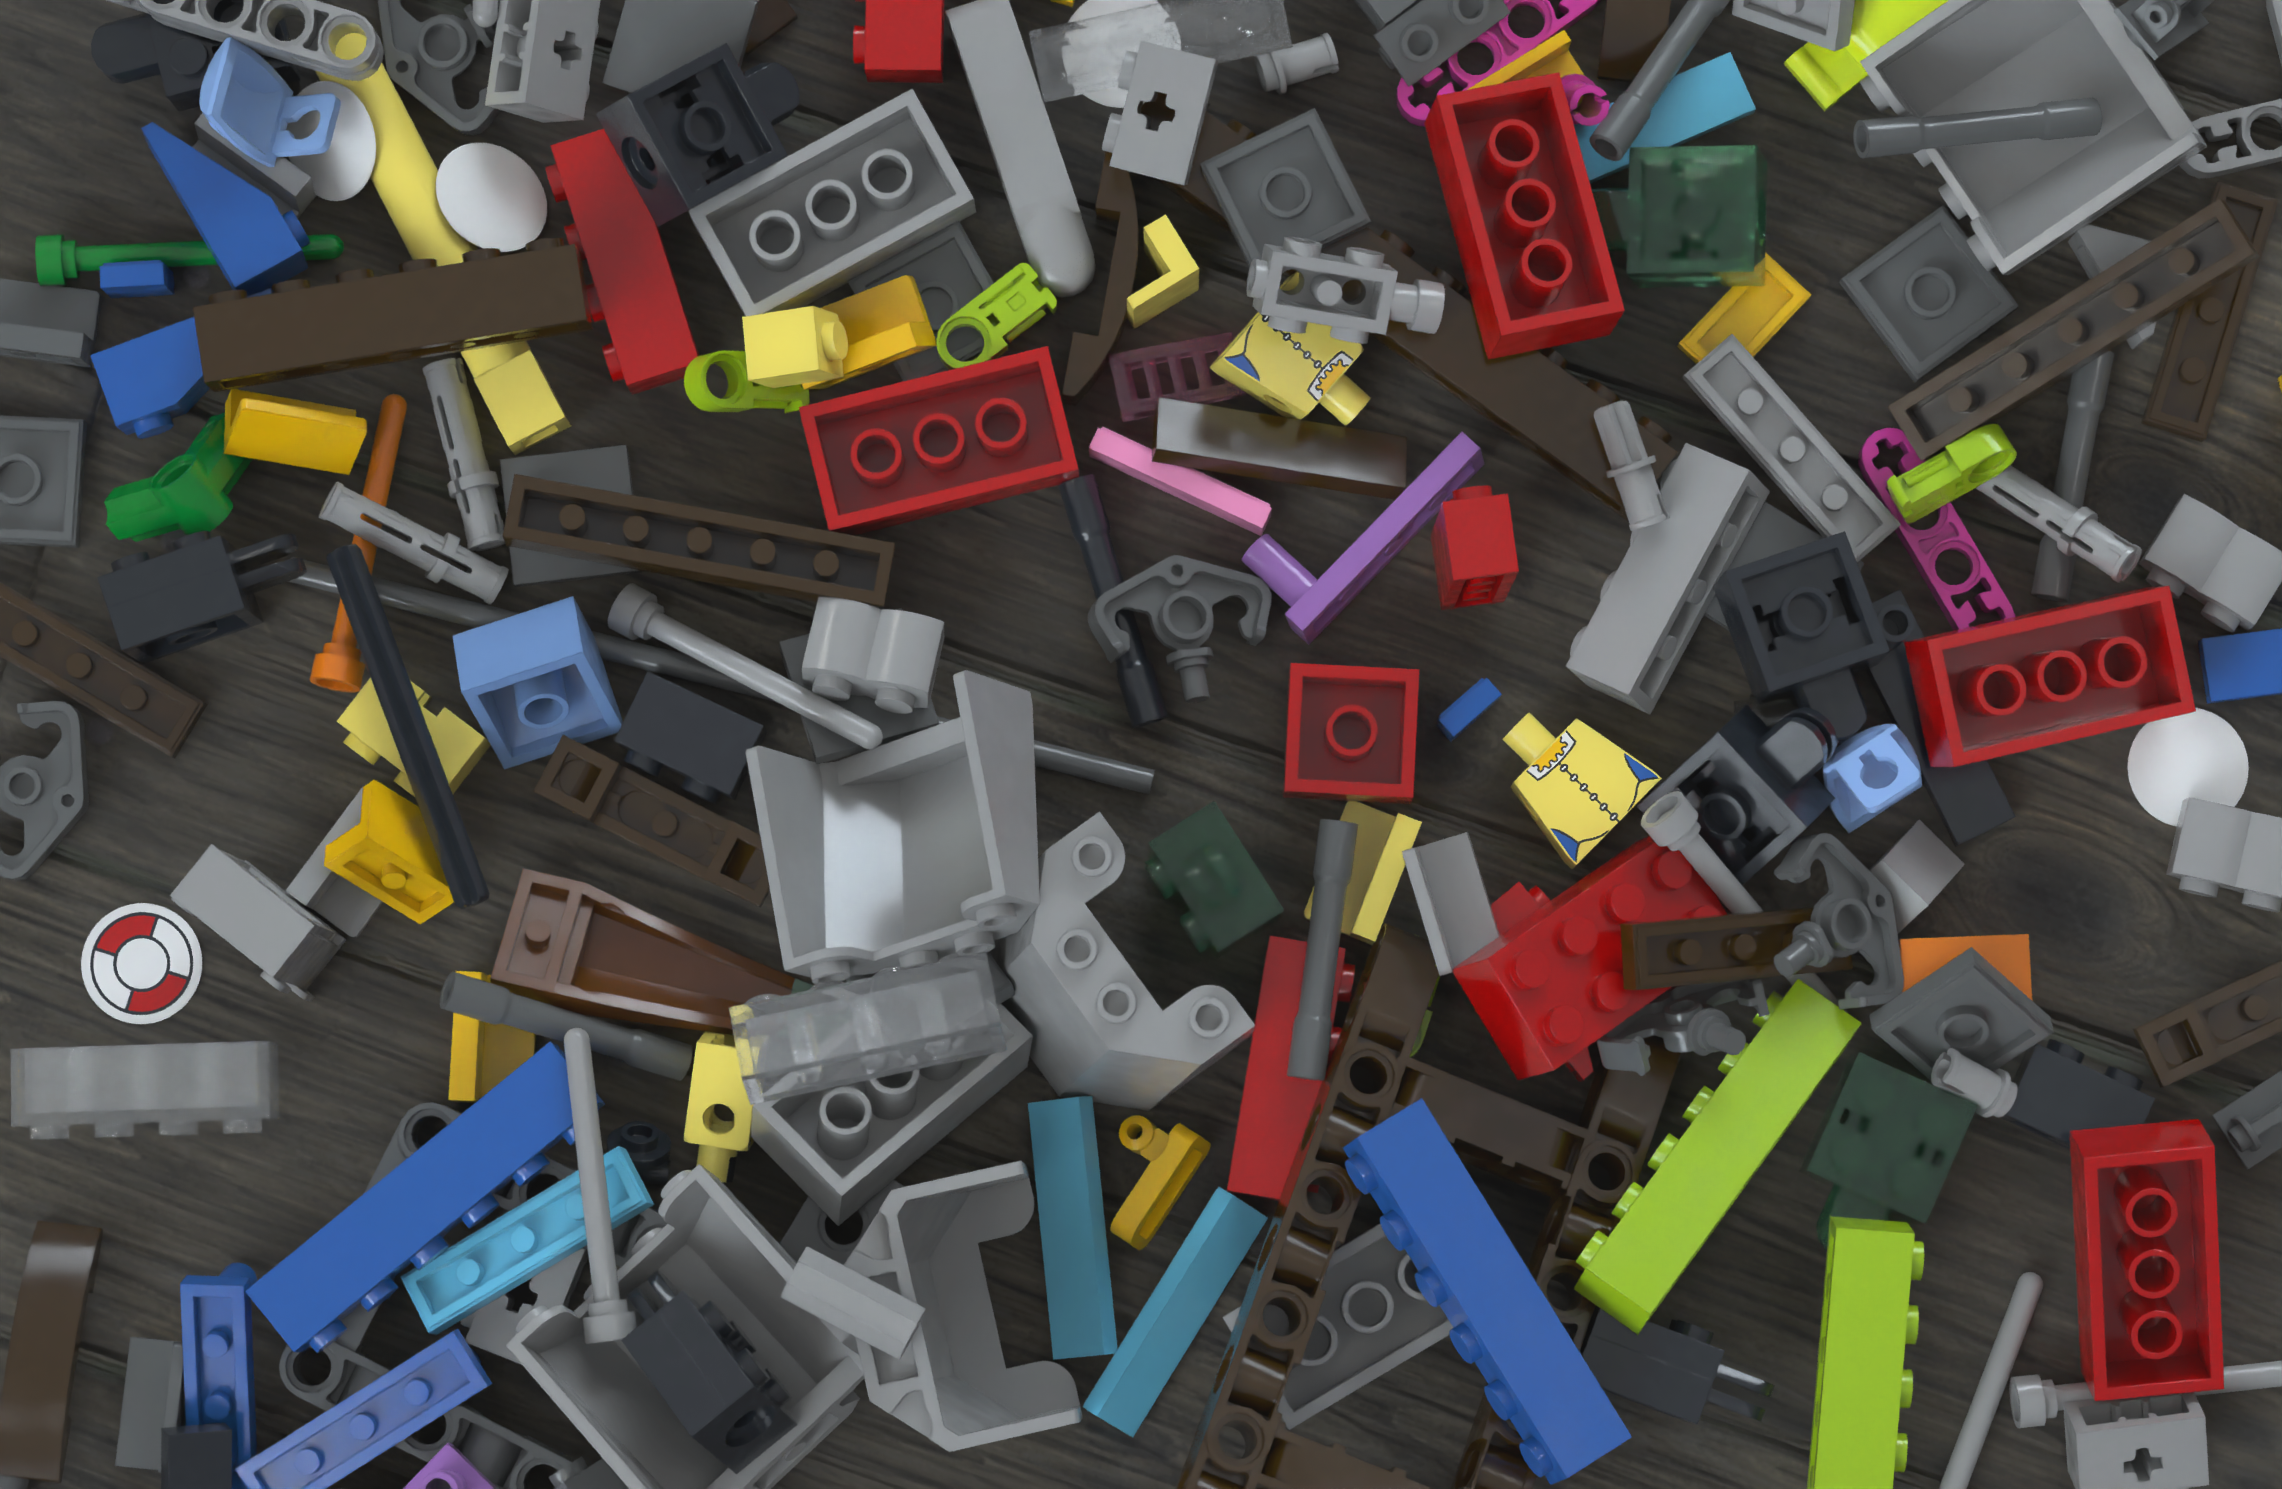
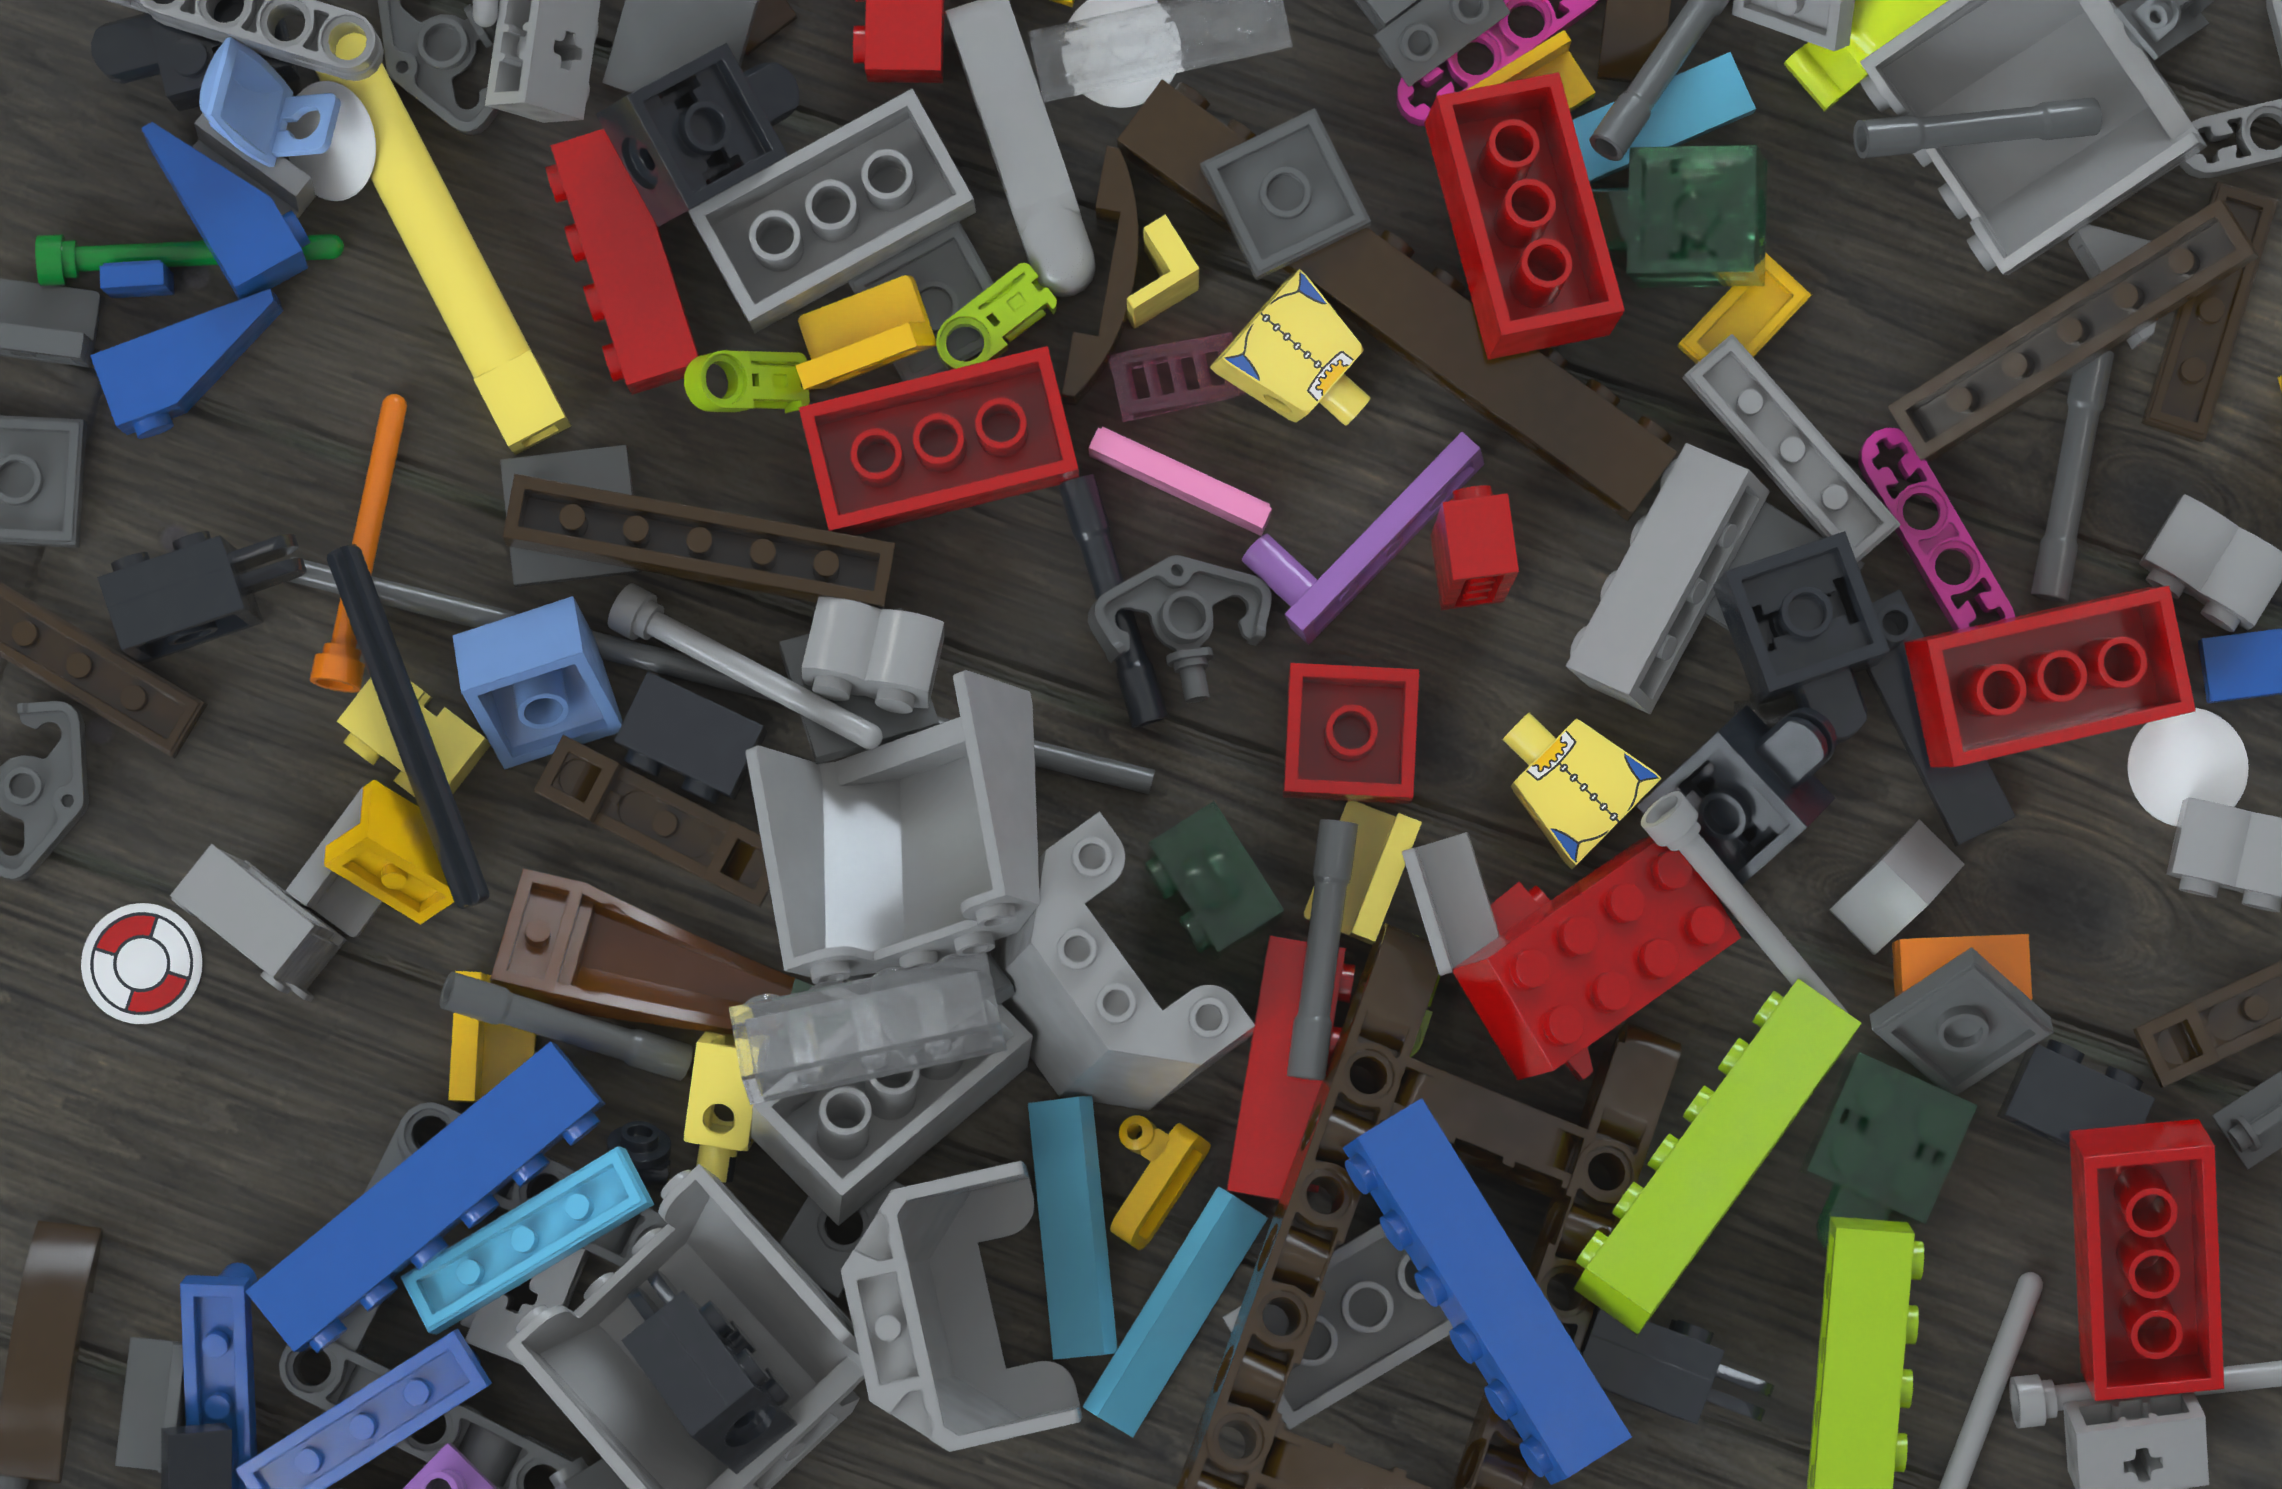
(144, 1086): clear brick -> none
(183, 494): green piece -> none
(292, 431): yellow panel -> none
(392, 316): dark brown brick -> none
(471, 478): light grey pin -> none
(482, 576): light grey pin -> none
(491, 197): white sticker -> none
(608, 1314): light grey piece -> none
(794, 346): light yellow brick -> none
(853, 1302): light grey axle -> none
(1172, 148): light grey brick -> none
(1279, 449): dark brown tile -> none
(1297, 64): light grey pin -> none
(1320, 292): light grey brick -> none
(1468, 708): blue tile -> none
(1592, 108): dark pink pin -> none
(1630, 465): light grey axle -> none
(1684, 1021): dark grey piece -> none
(1712, 948): dark brown tile -> none
(1848, 919): dark grey piece -> none
(1871, 774): light blue piece -> none
(1928, 294): dark grey tile -> none
(1952, 473): lime piece -> none
(1975, 1083): light grey pin -> none
(2073, 528): light grey pin -> none

